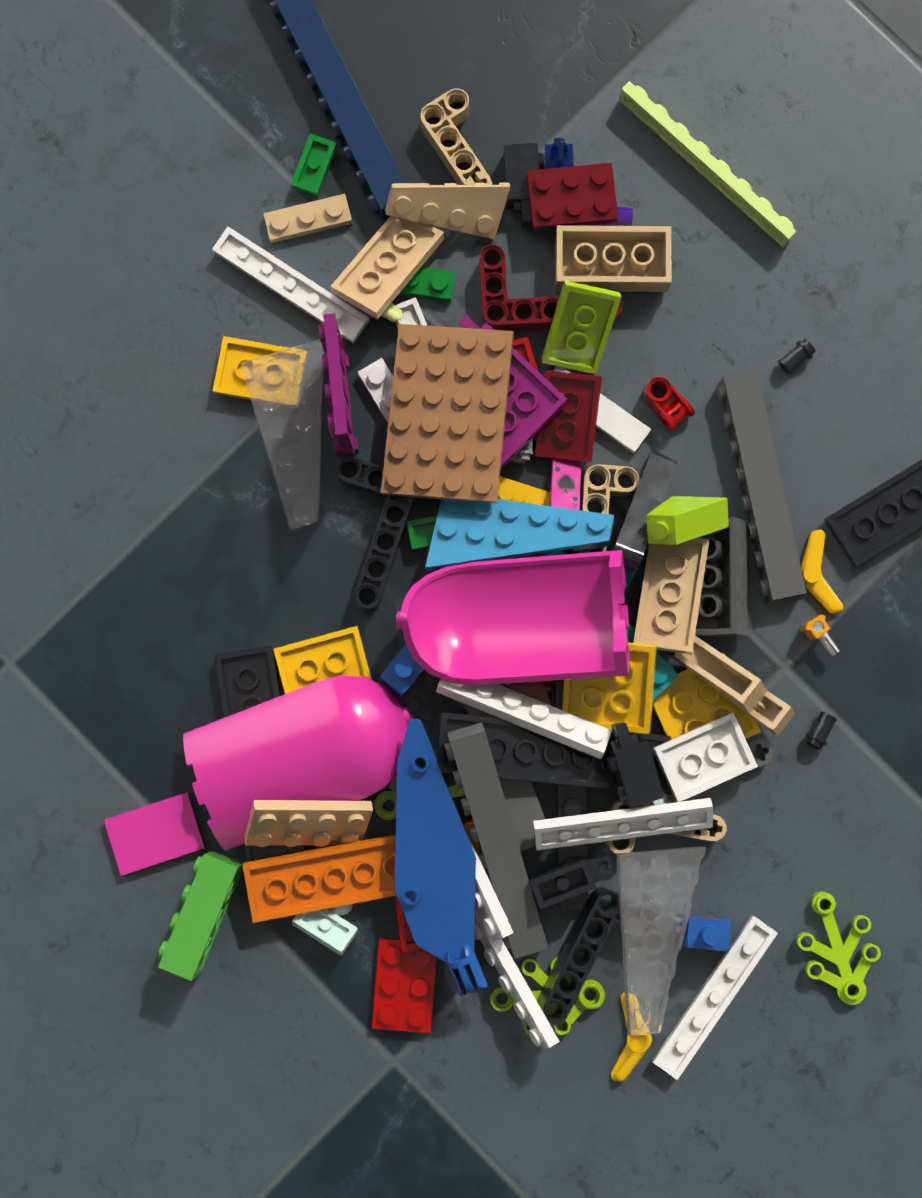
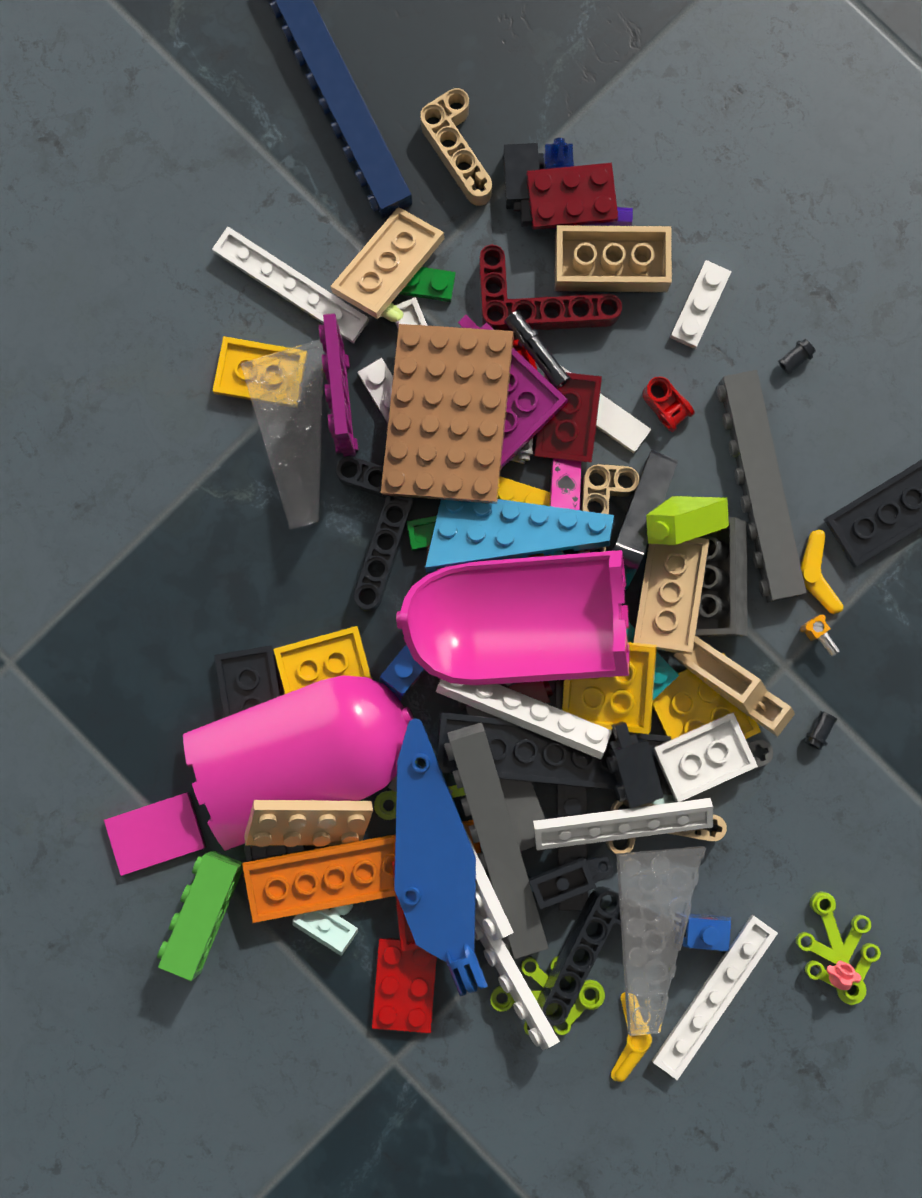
(307, 218): tan plate -> none
(313, 165): green plate -> none
(461, 208): tan wing -> none
(530, 341): none -> black pin
(581, 327): lime plate -> none
(700, 304): none -> white plate
(714, 170): yellowish green plate -> none
(842, 975): none -> coral plate

